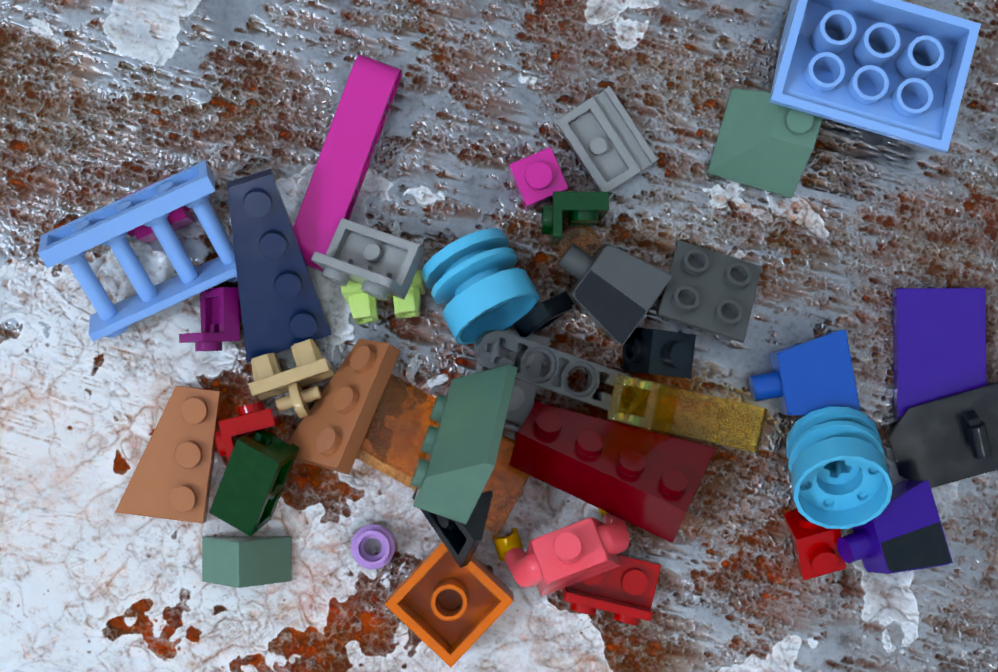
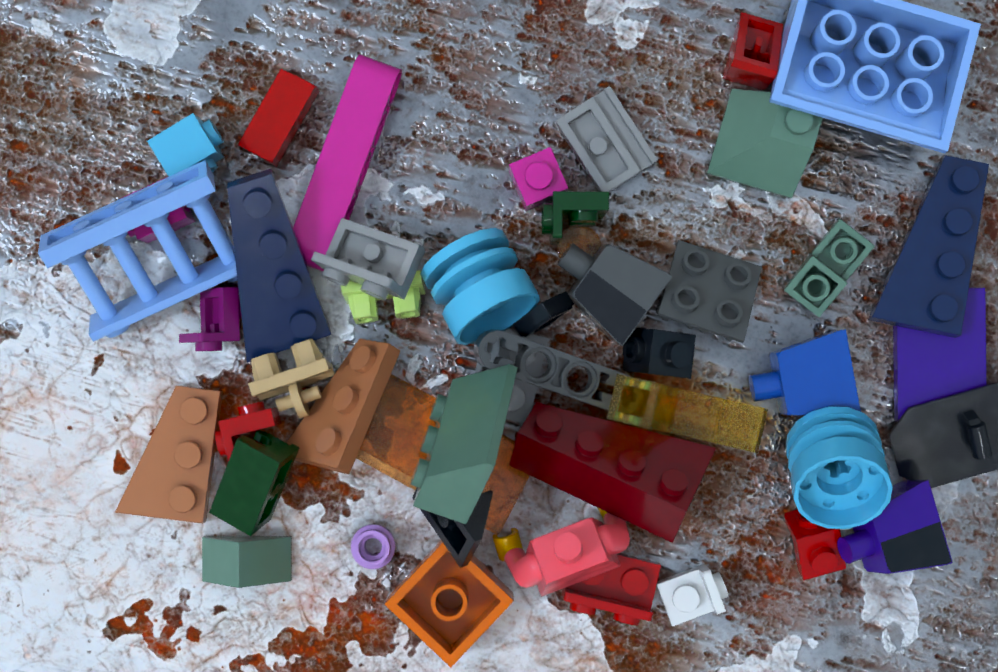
(187, 144): none -> medium azure brick
(279, 117): none -> red slope
(692, 594): none -> white bracket
(754, 52): none -> red slope
(828, 267): none -> sand green slope
(936, 259): none -> dark blue wing

